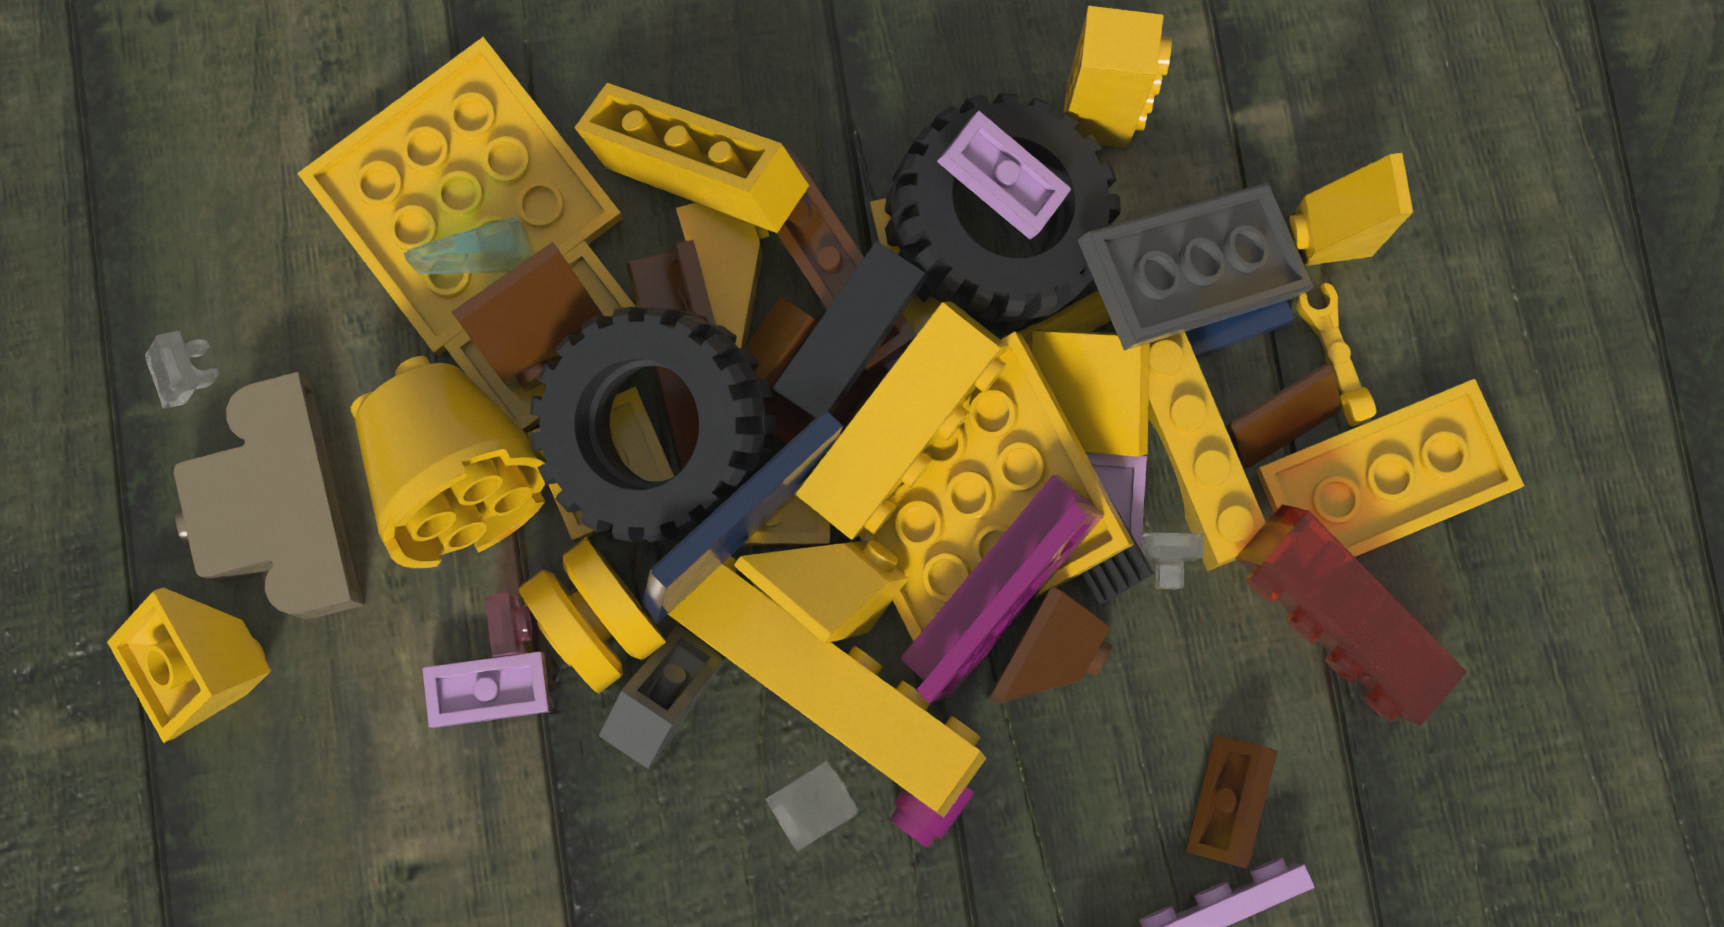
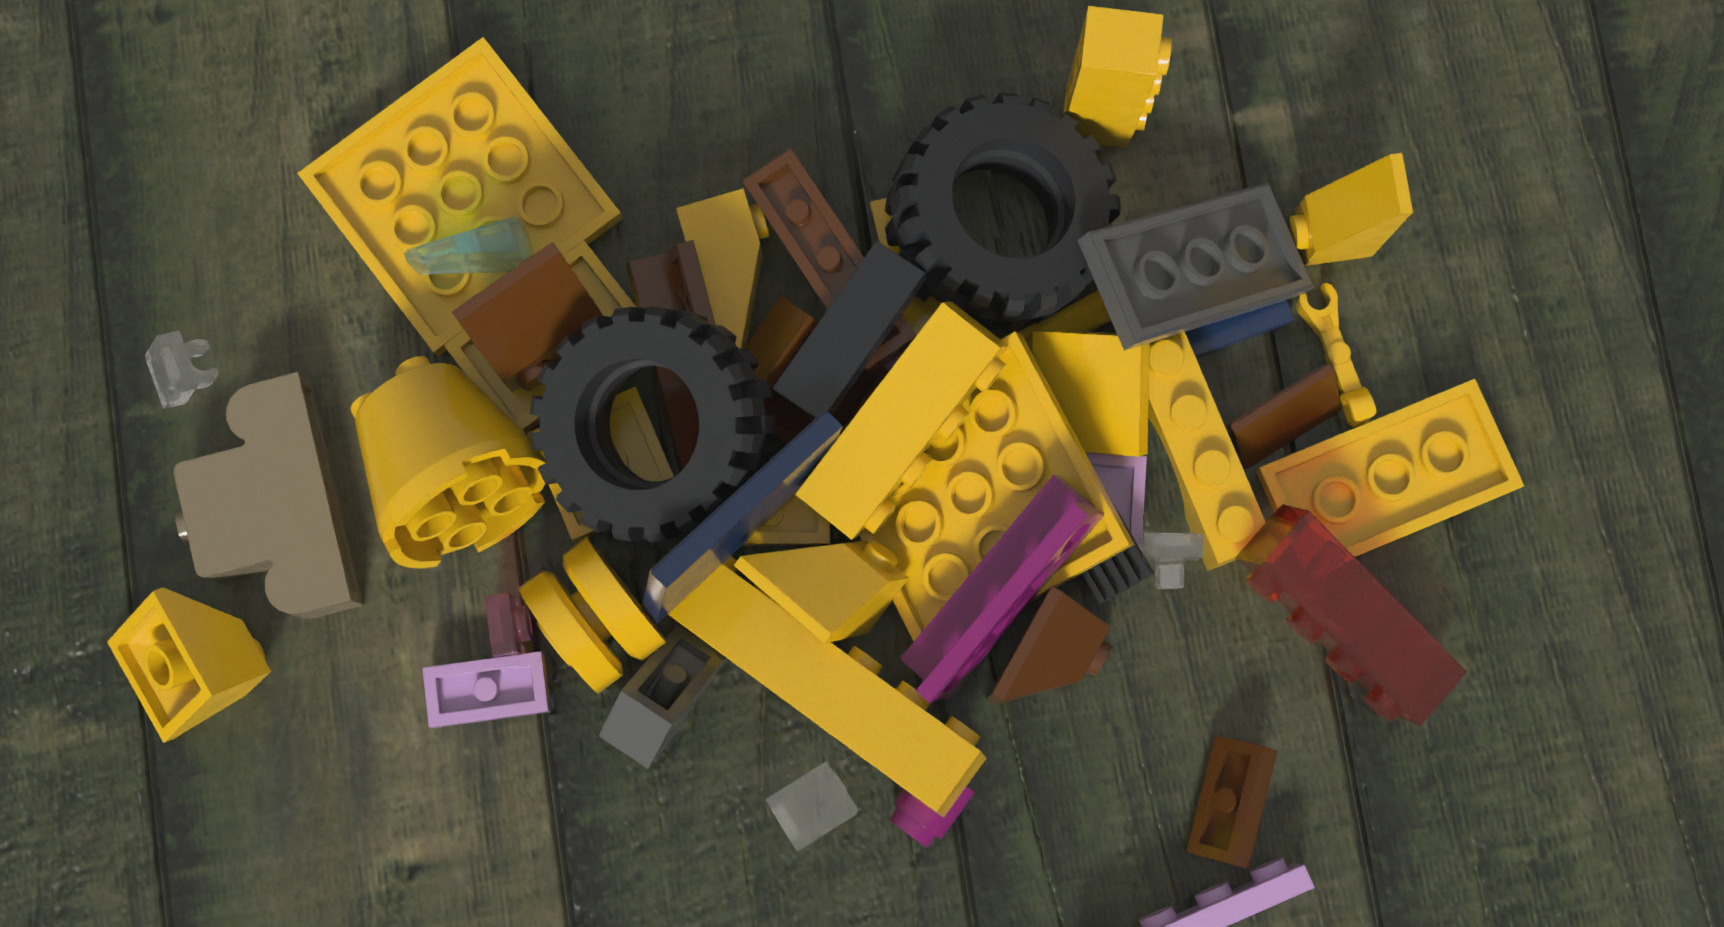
(693, 156): yellow brick -> none
(1004, 175): lavender plate -> none

